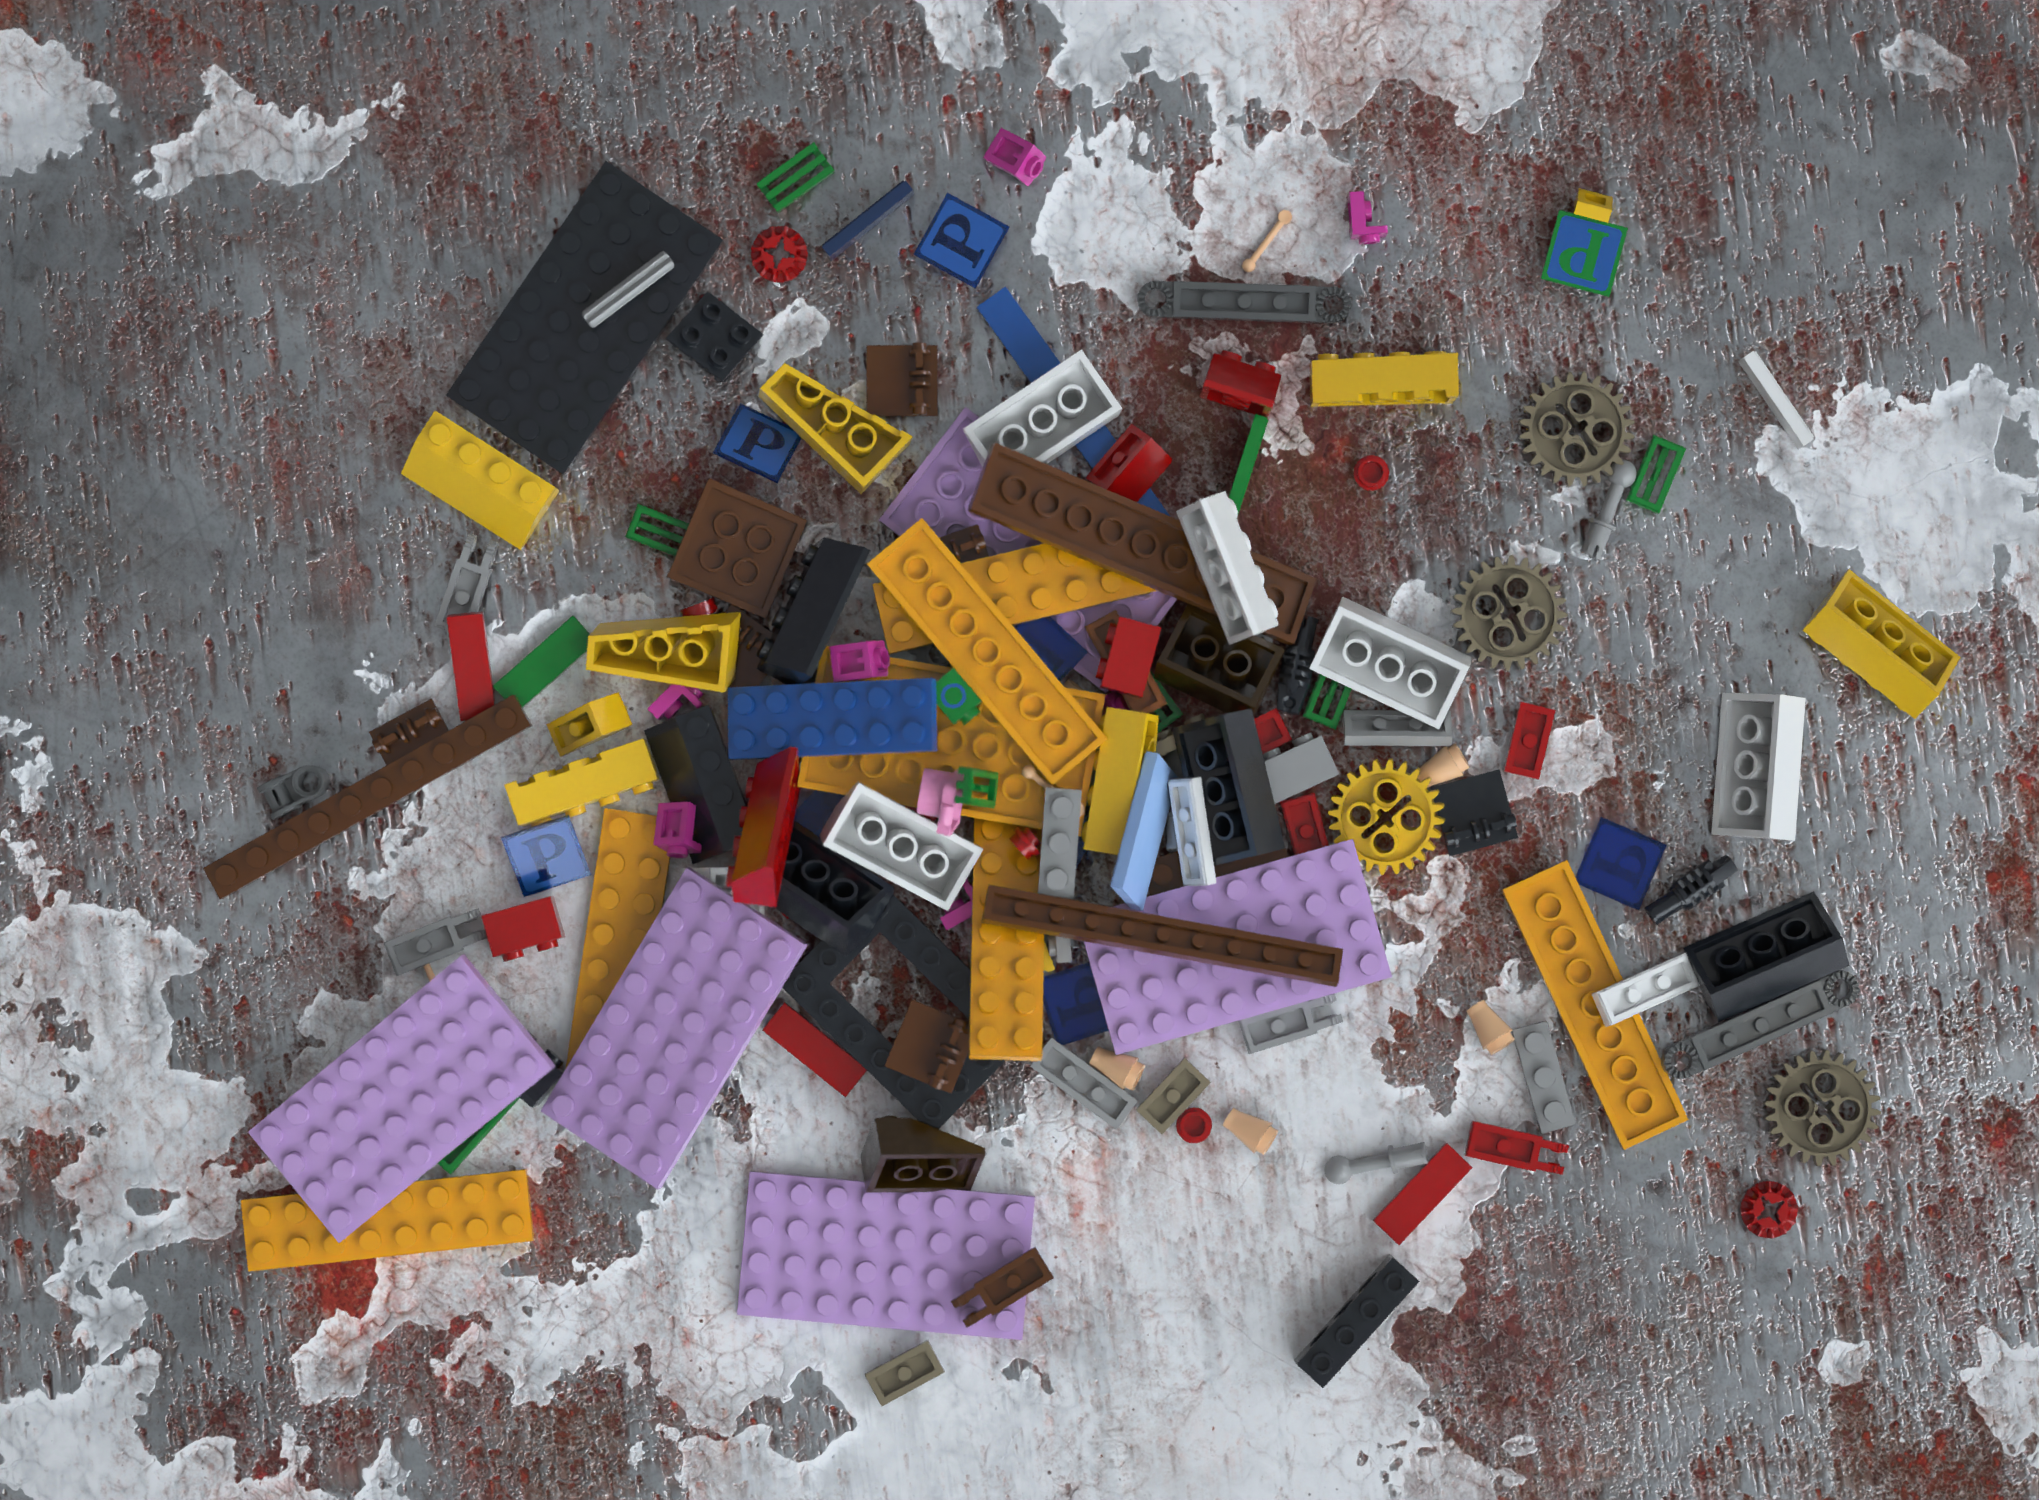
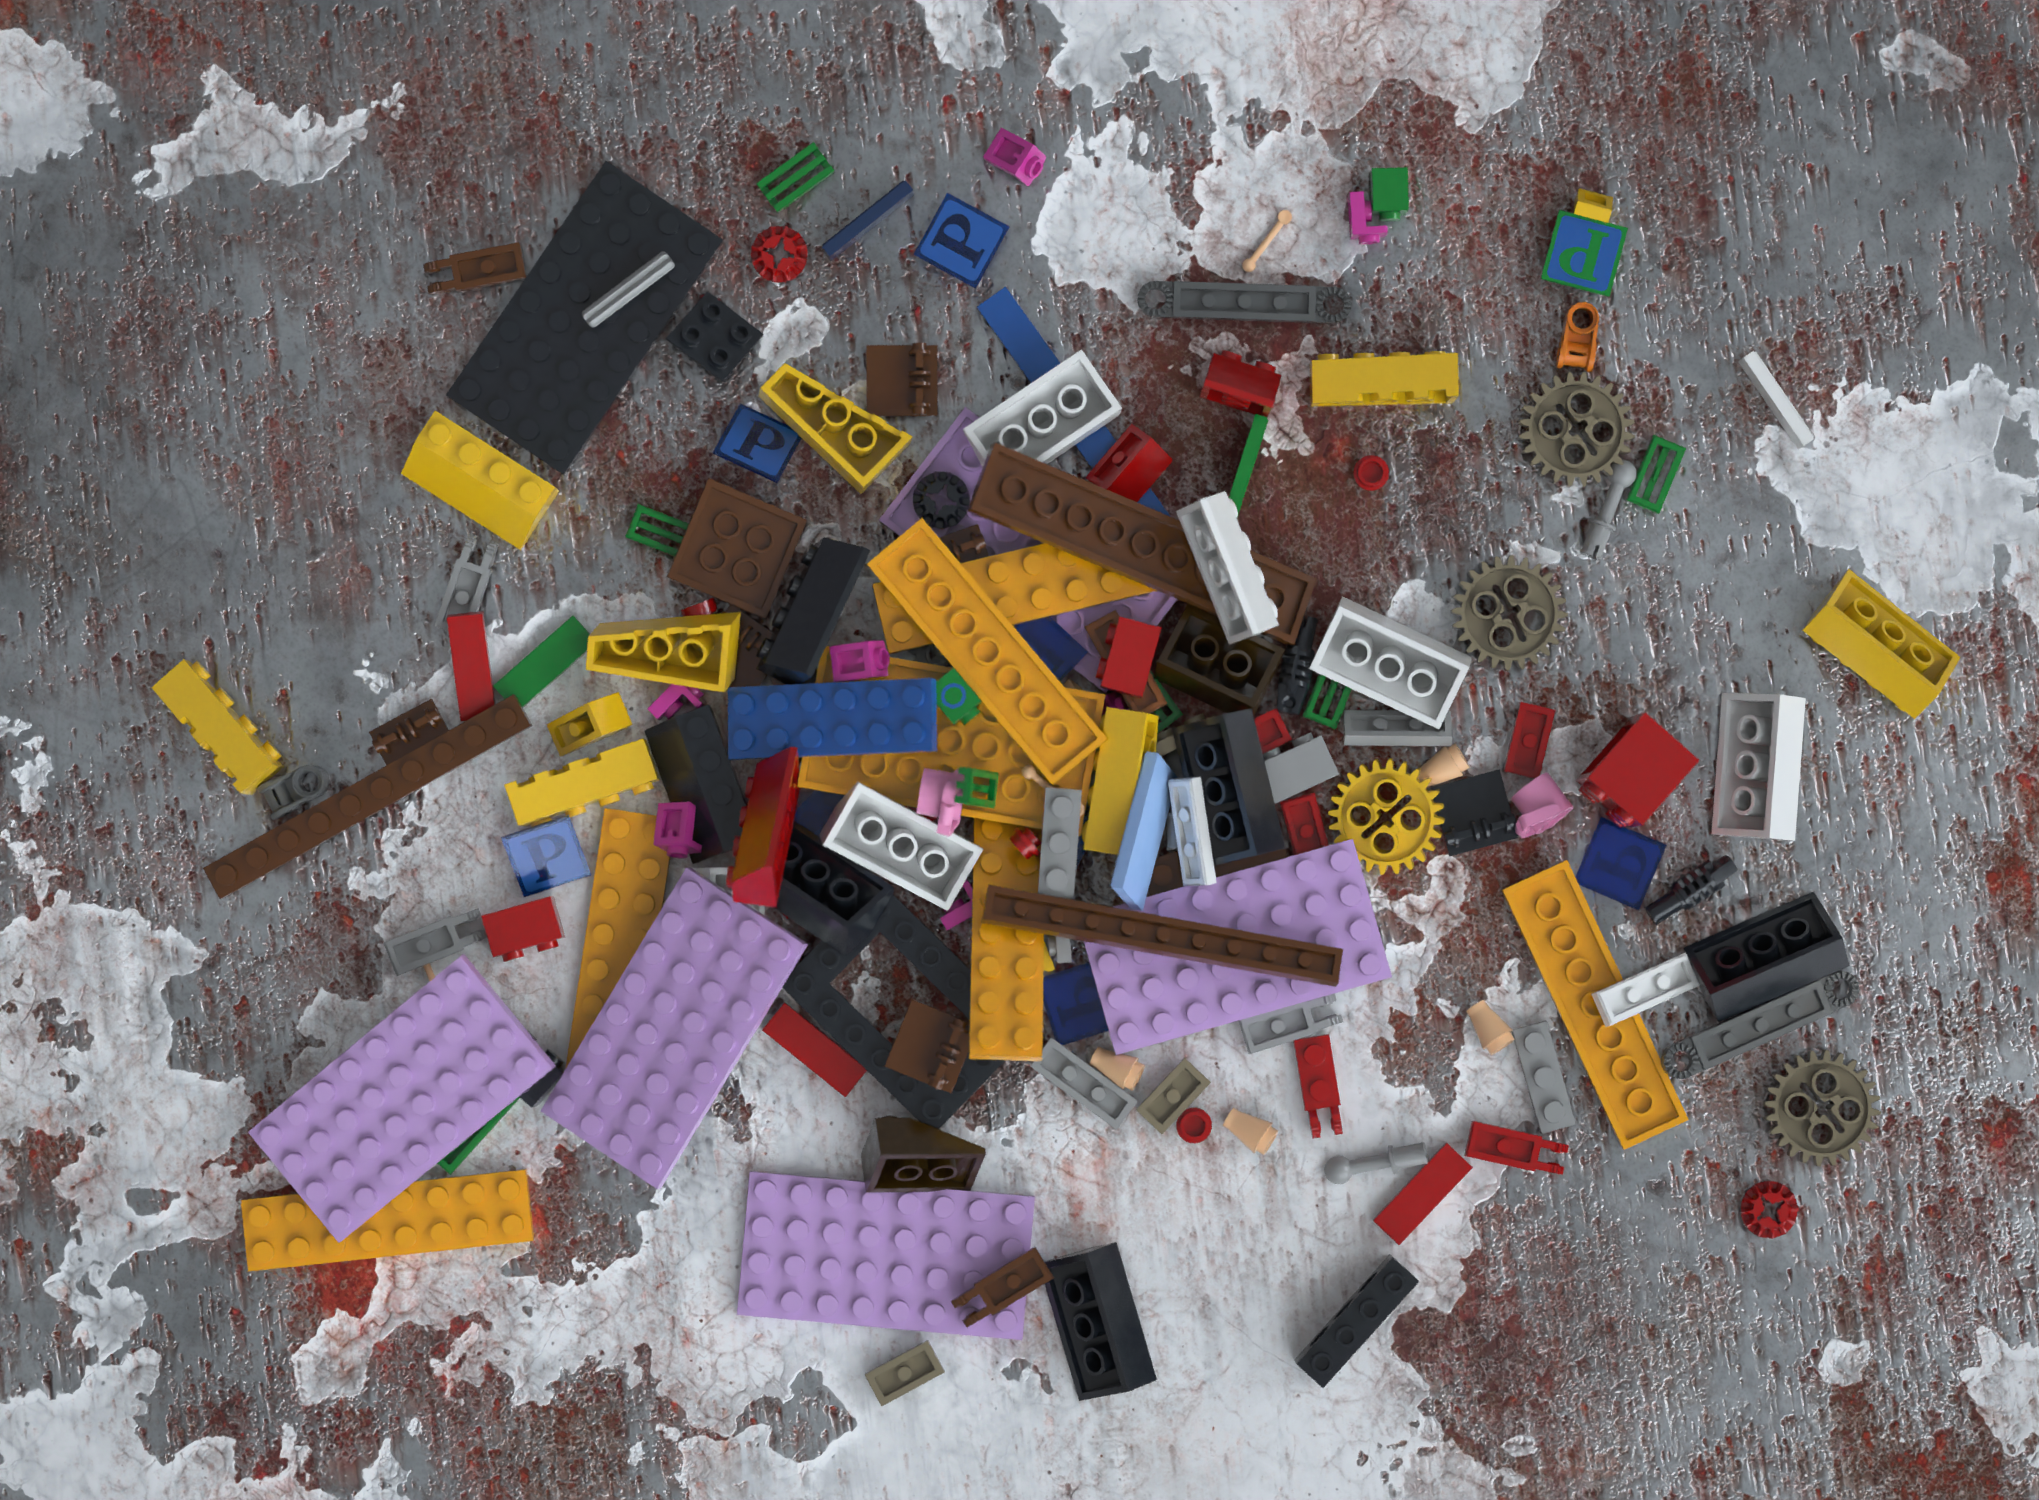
(218, 726): none -> yellow wedge
(479, 268): none -> reddish brown hinge
(948, 515): none -> black gear
(1098, 1322): none -> black slope
(1318, 1081): none -> red hinge
(1389, 193): none -> green brick
(1541, 806): none -> bright pink piece
(1578, 340): none -> orange piece
(1636, 771): none -> red container

